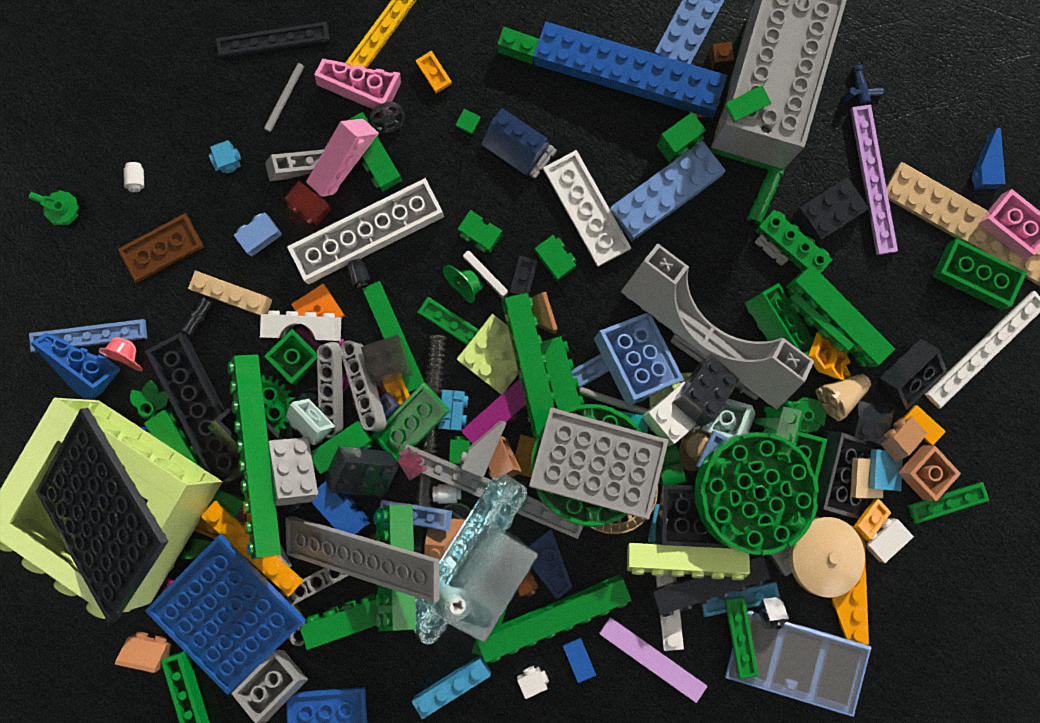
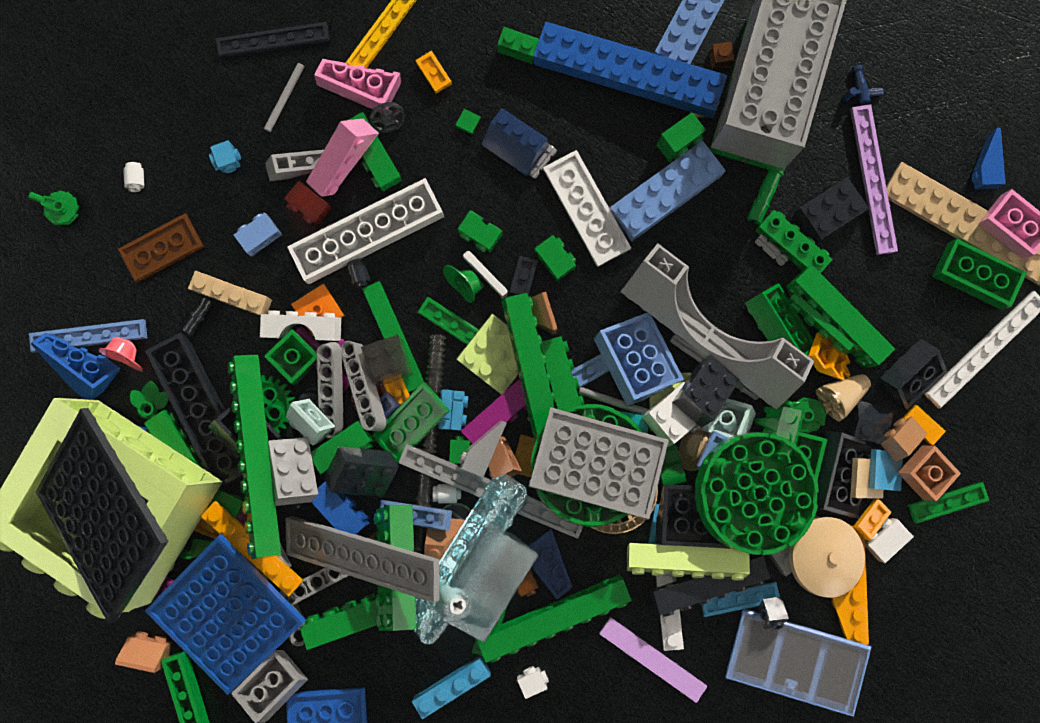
(410, 463): clear pink brick -> none
(579, 660): blue tile -> none
(741, 637): green tile -> none
(748, 103): green tile -> none

